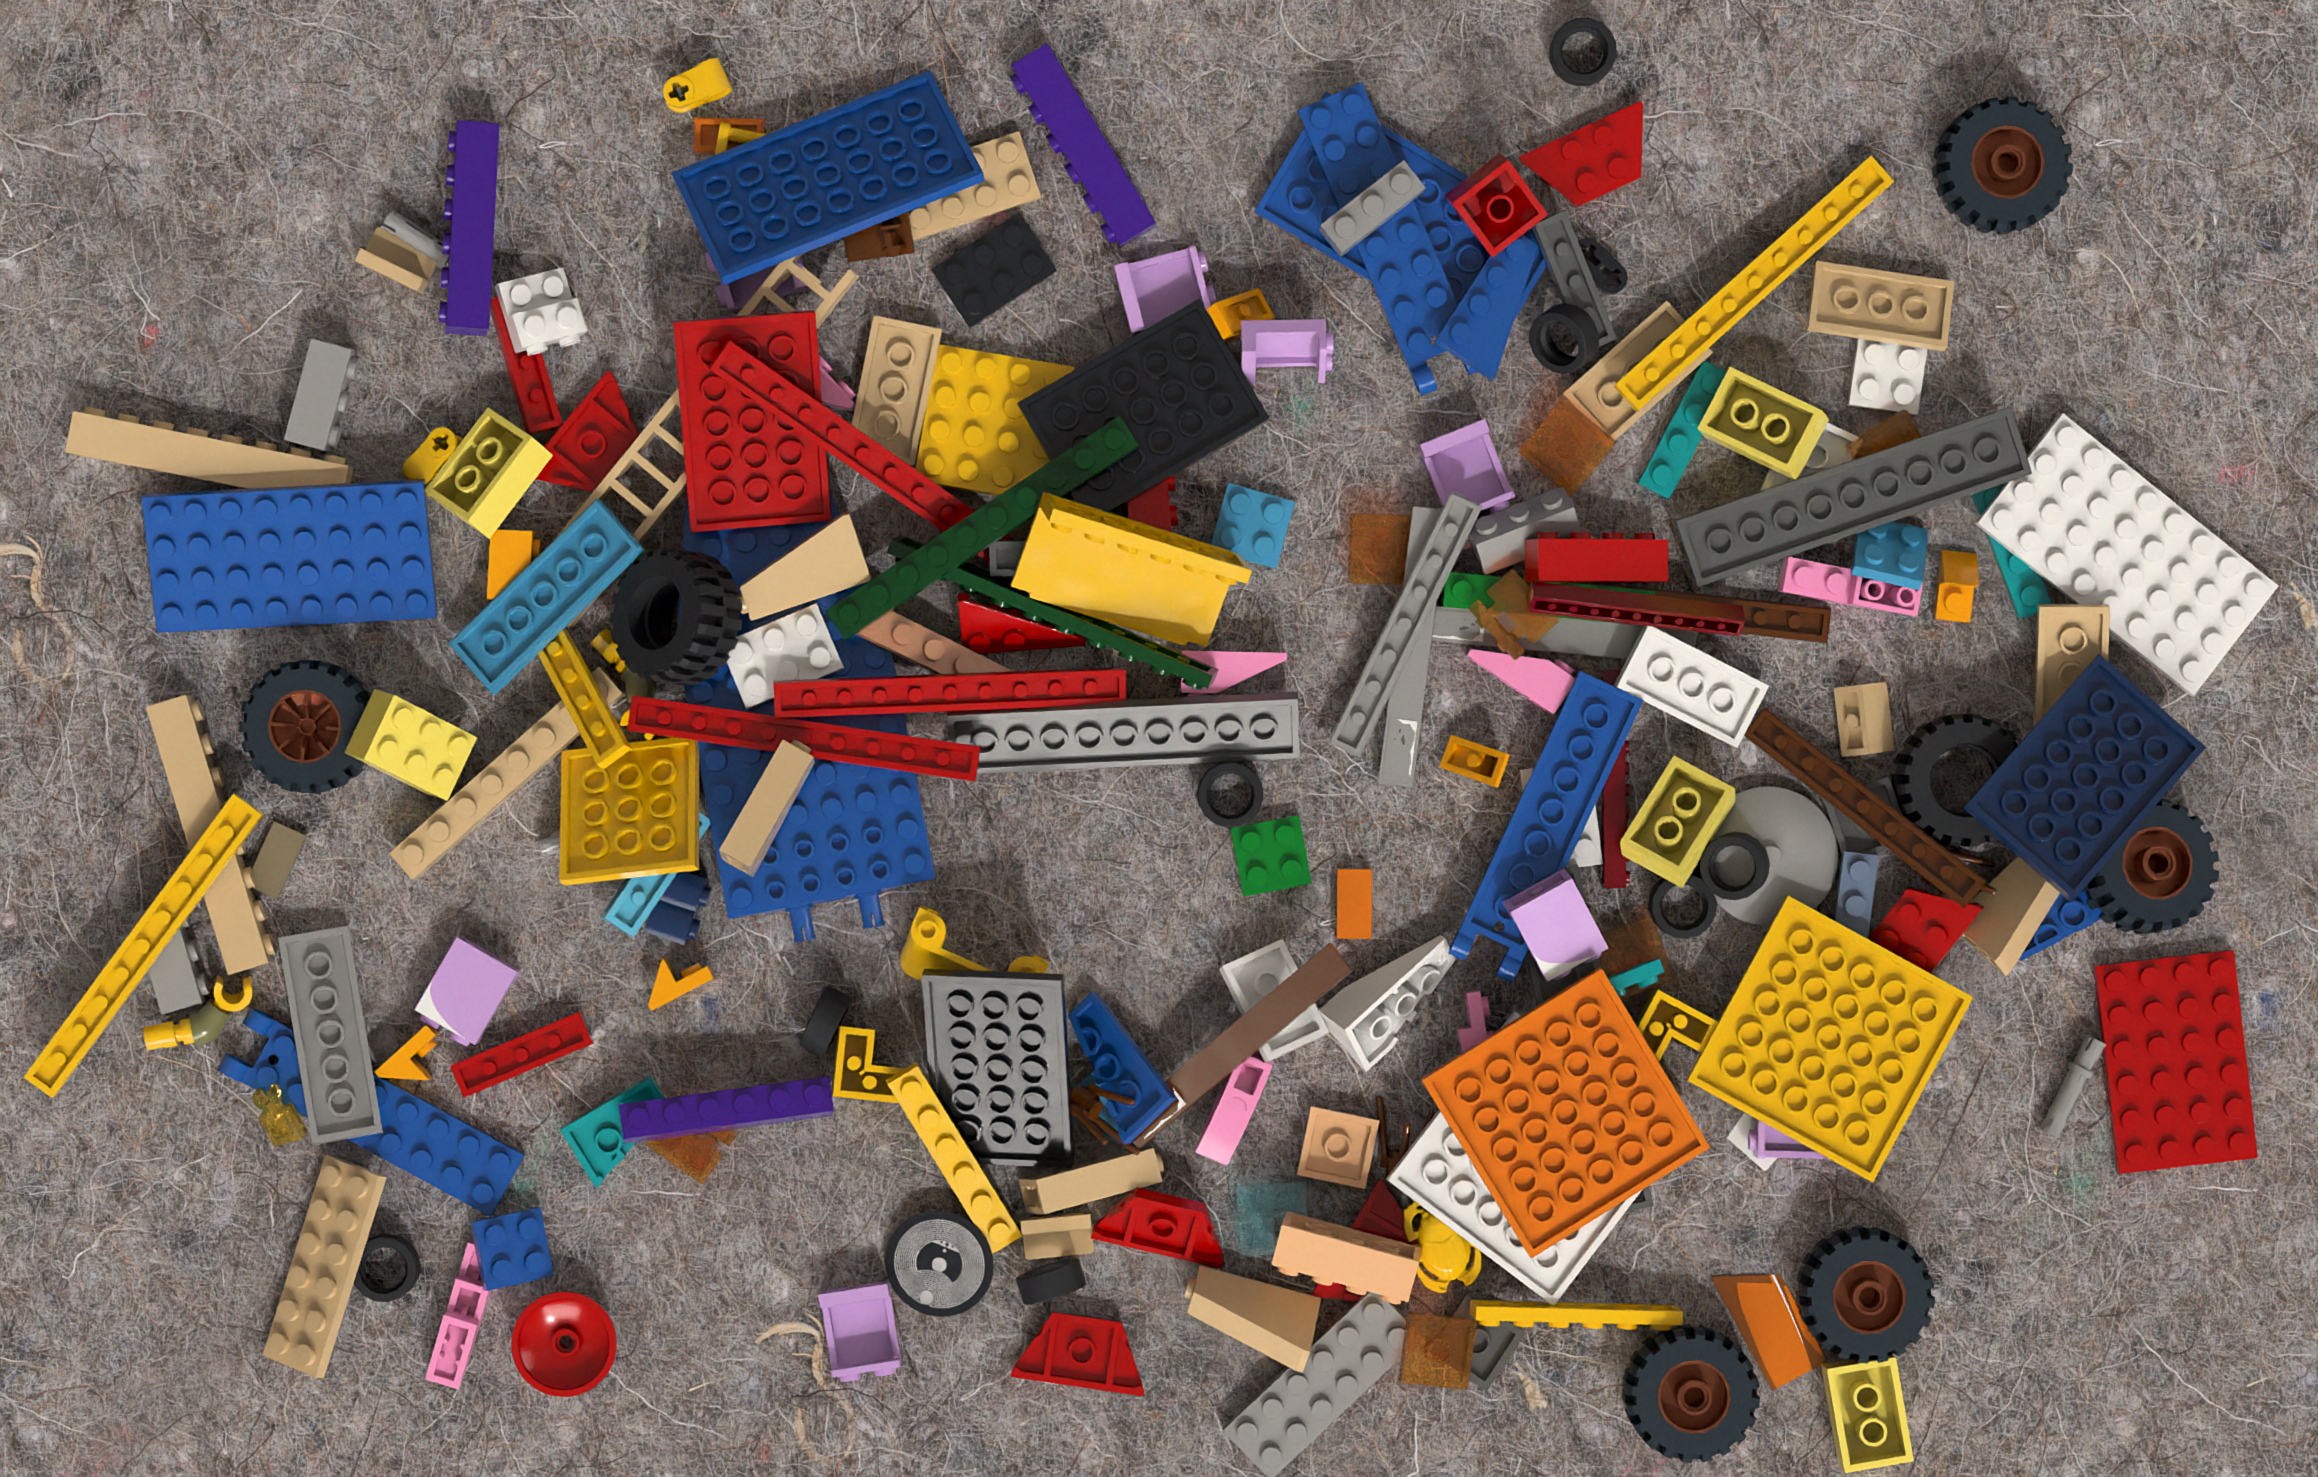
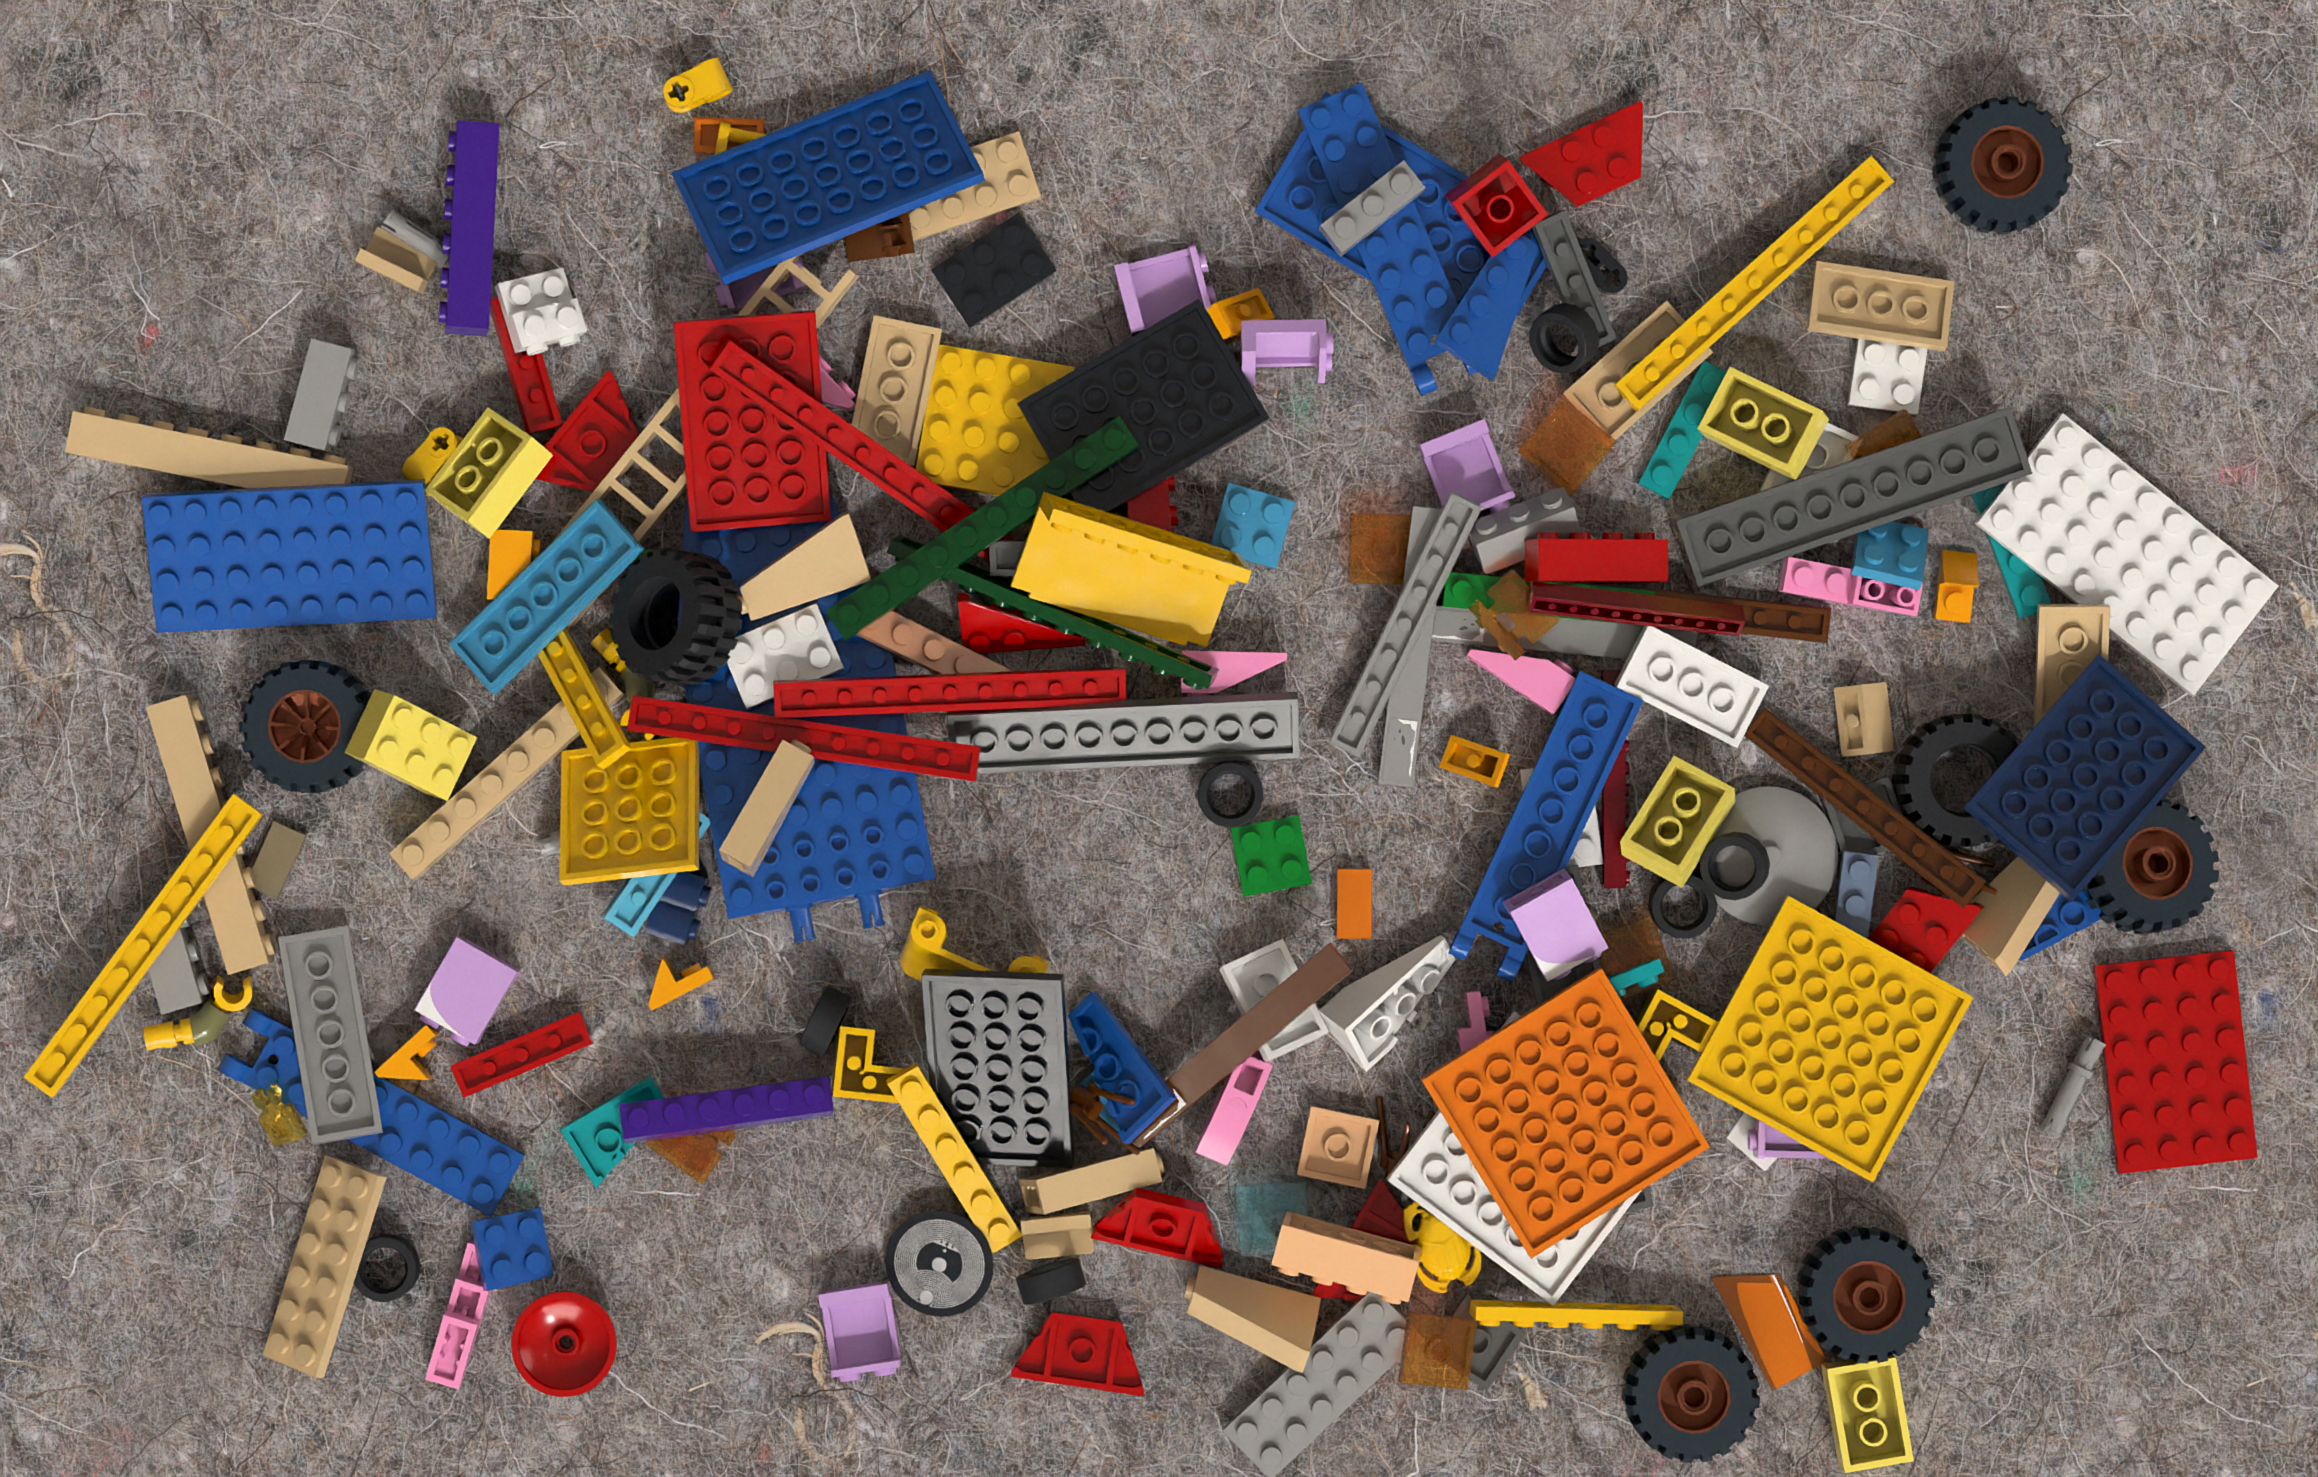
(1082, 145): dark purple brick -> none
(1583, 25): black tyre -> none

